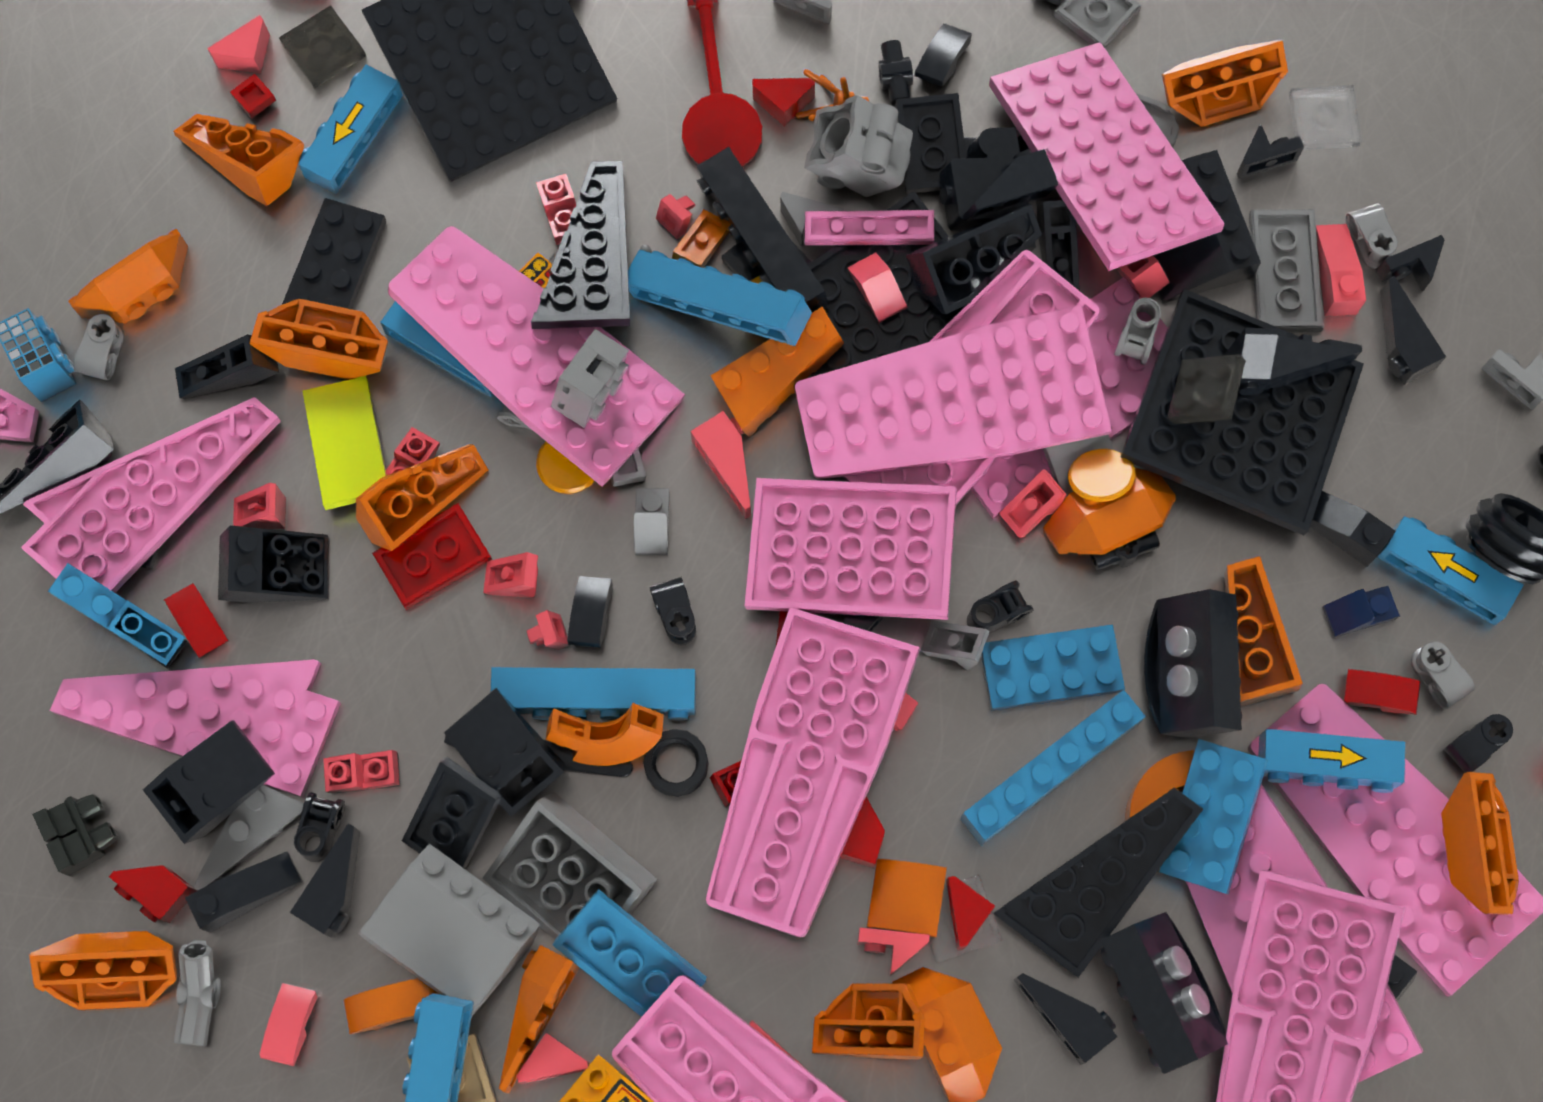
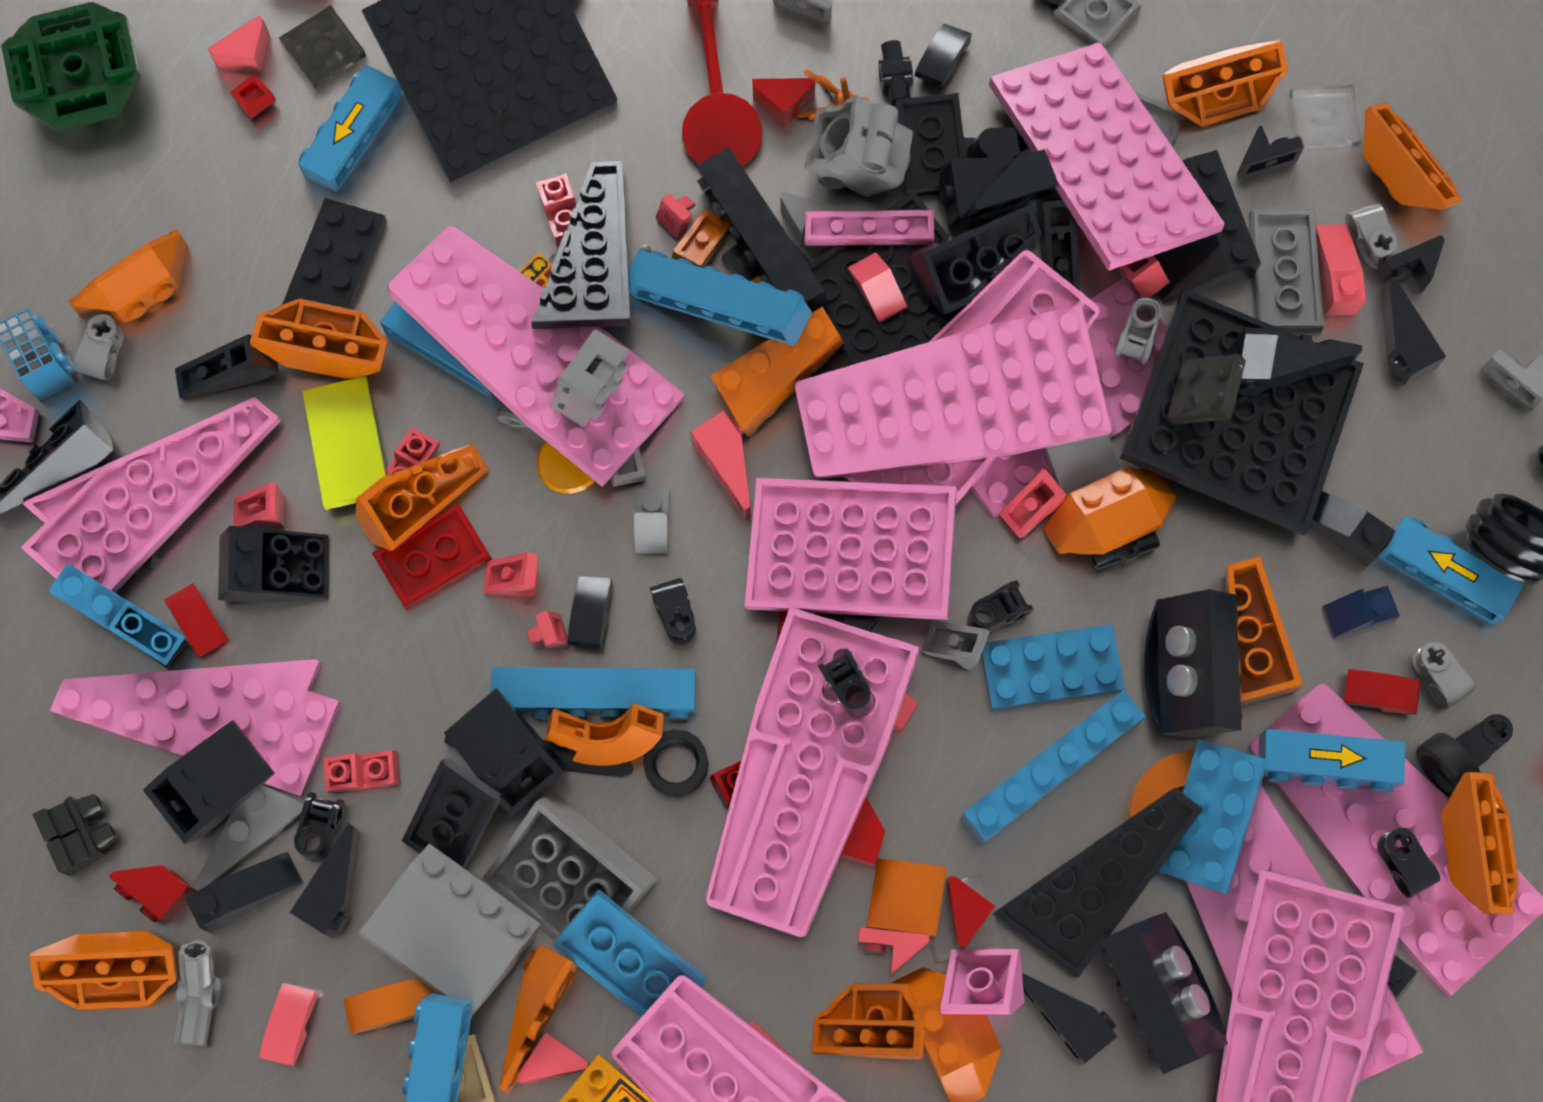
(52, 46): none -> dark green piece
(250, 158): orange wedge -> none
(845, 679): none -> black piece
(983, 982): none -> bright pink slope
(1101, 475): light orange piece -> none
(1405, 162): none -> orange wedge
(1409, 865): none -> black piece
(1445, 761): none -> black tyre

